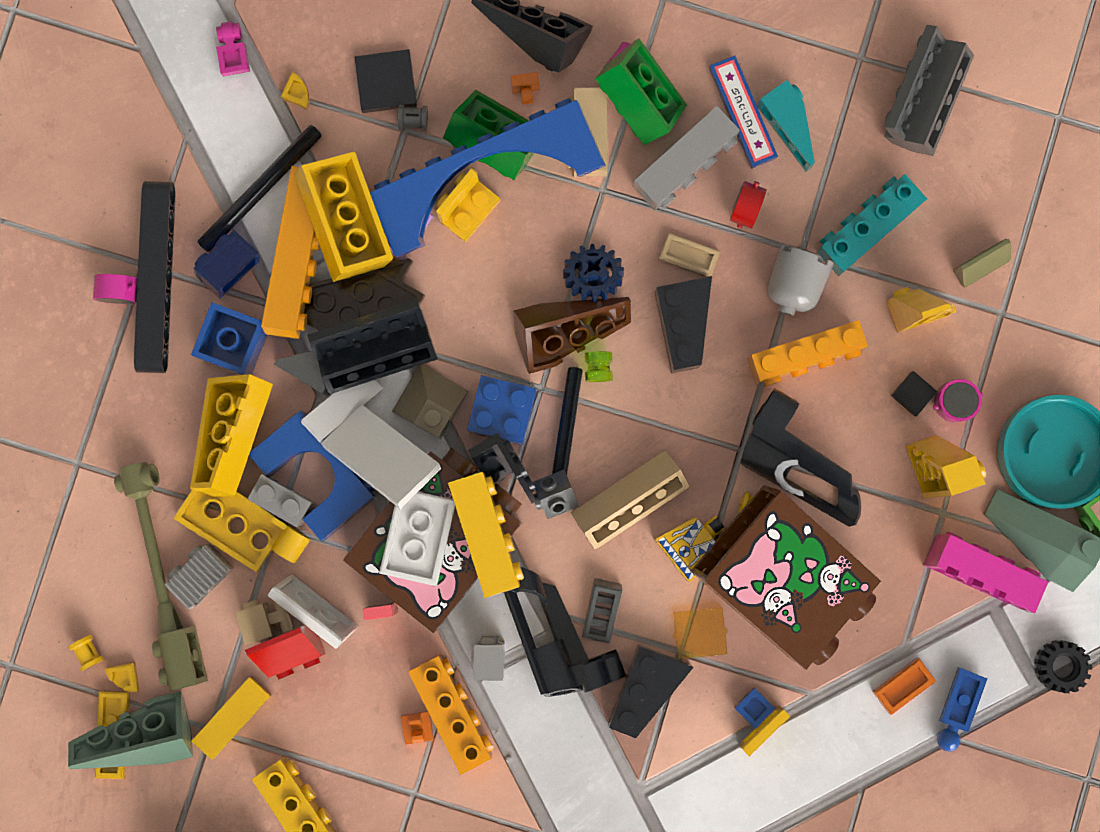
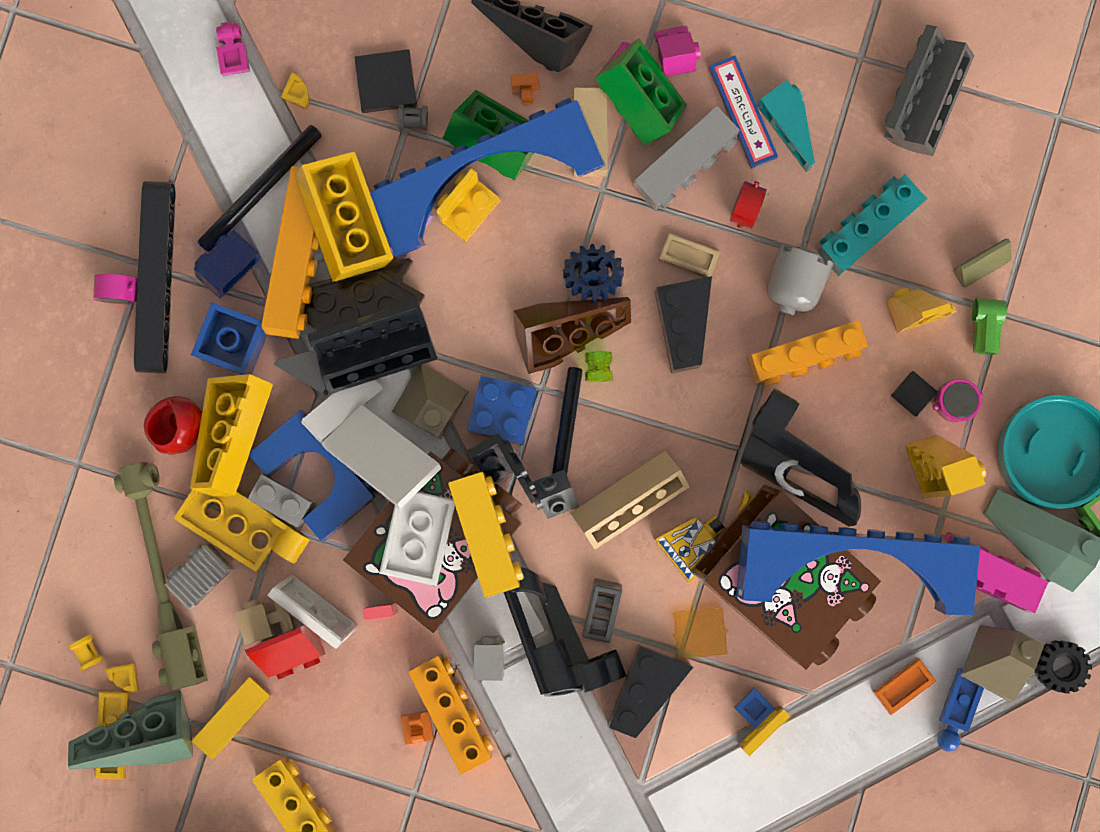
(173, 425): none -> red piece
(677, 50): none -> dark pink brick
(775, 554): none -> blue arch
(988, 318): none -> bright green piece
(1001, 660): none -> dark tan slope

